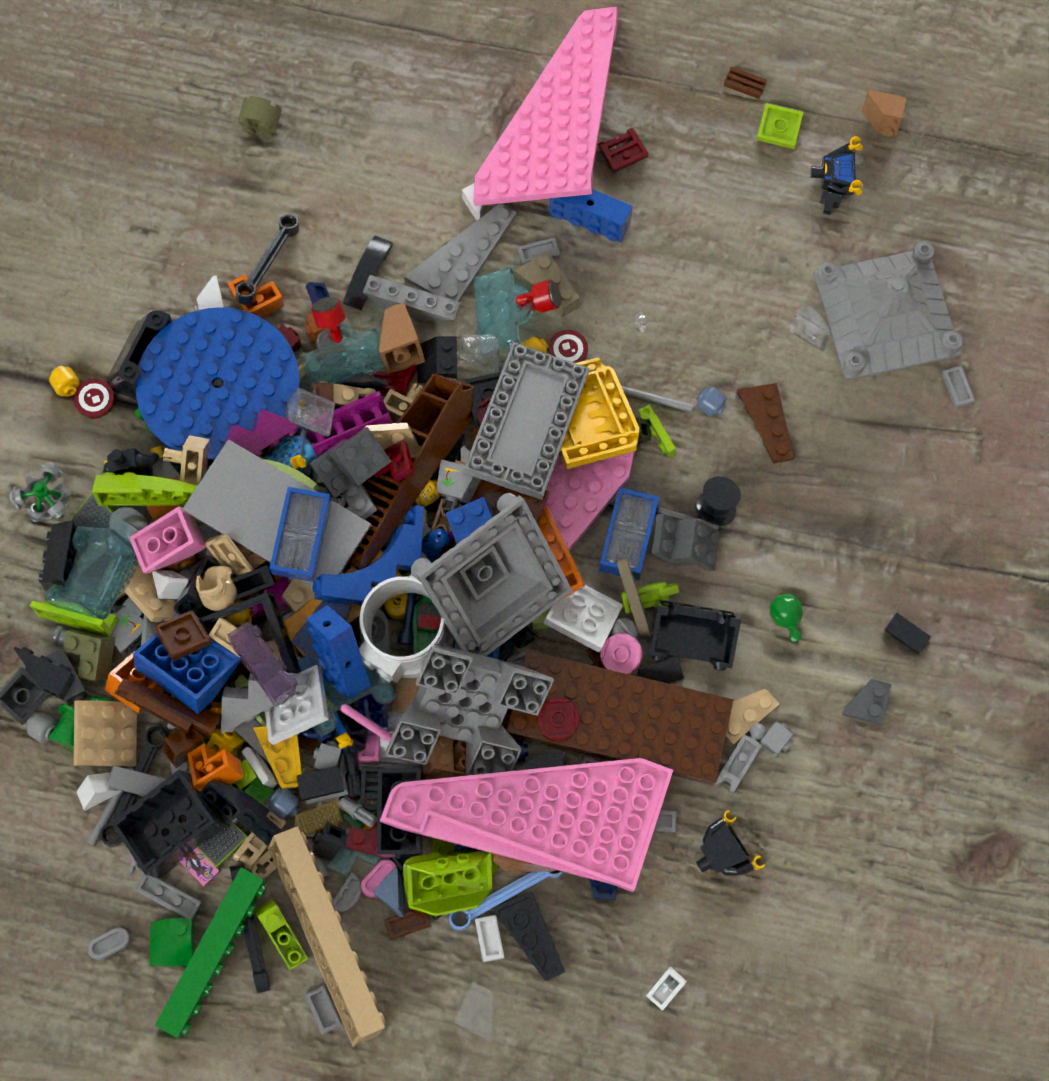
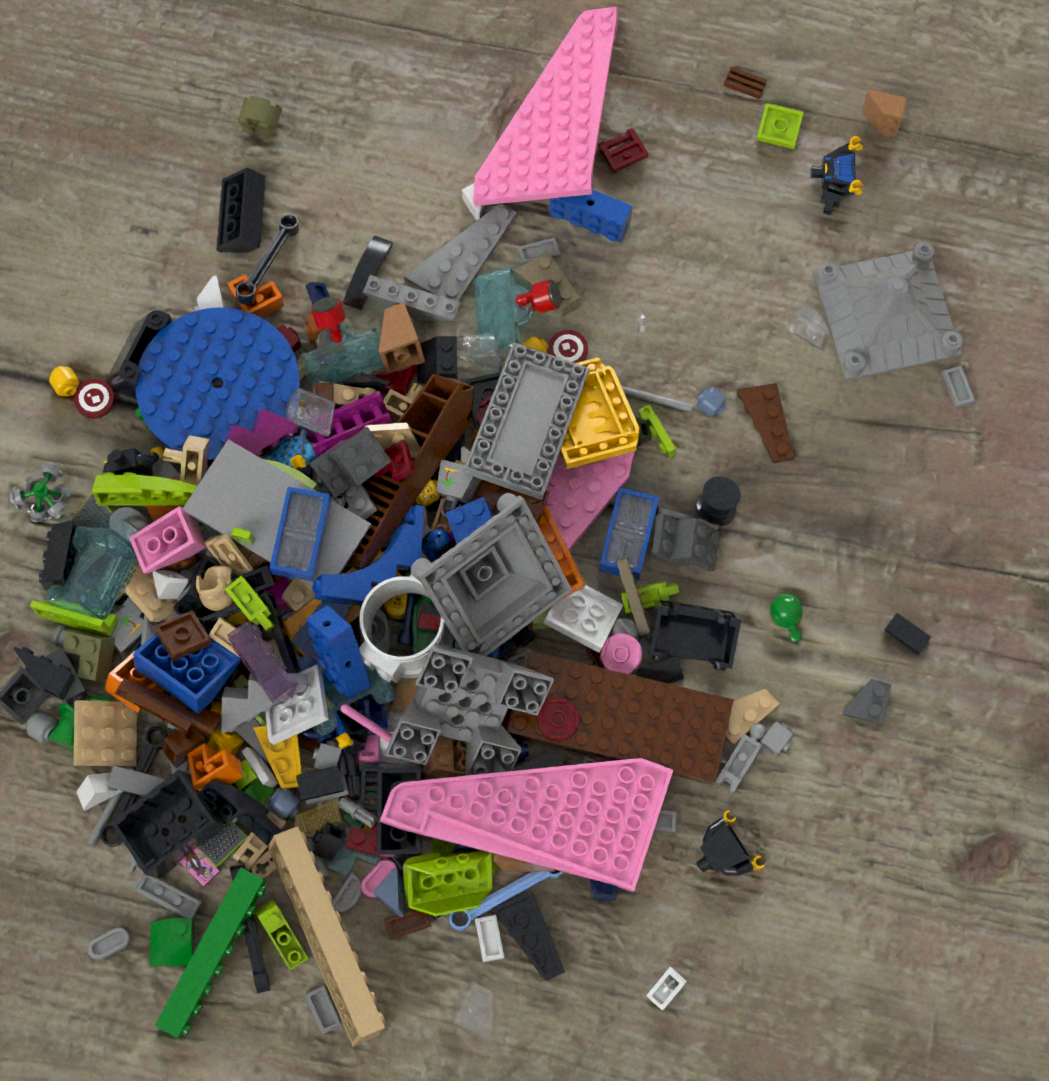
(241, 212): none -> black slope
(242, 535): none -> lime tile
(250, 603): none -> lime hinge

